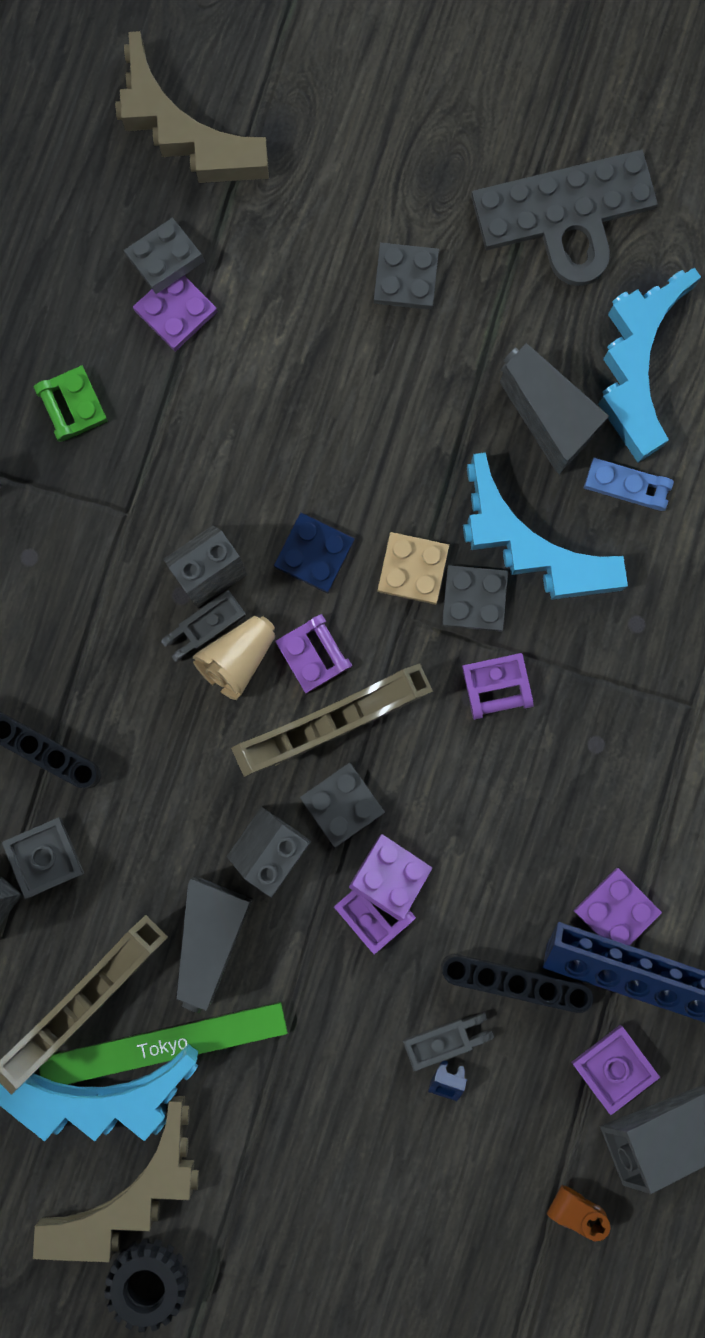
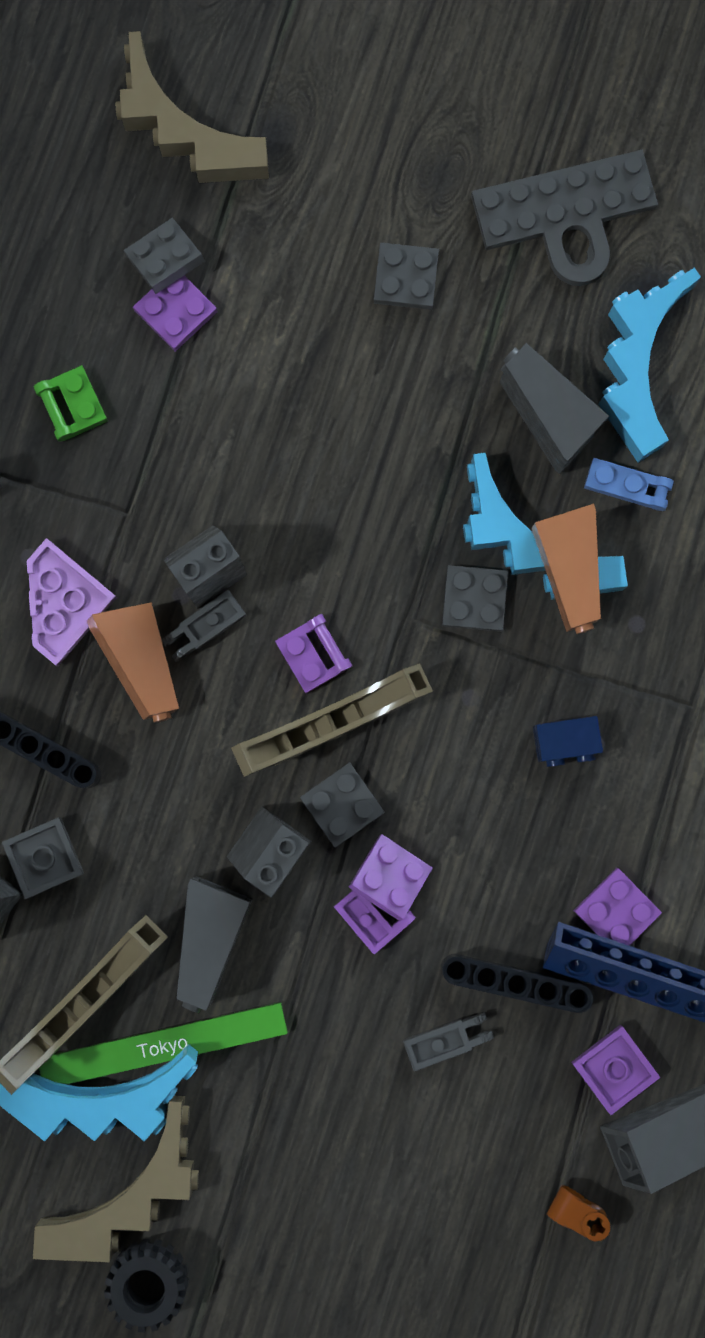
(61, 601): none -> lavender plate
(138, 658): none -> nougat slope
(236, 656): tan cone -> none
(314, 553): dark blue plate -> none
(413, 568): tan plate -> none
(447, 1084): dark blue tile -> none
(493, 676): medium lavender plate -> none
(568, 739): none -> dark blue brick
(571, 563): none -> nougat slope

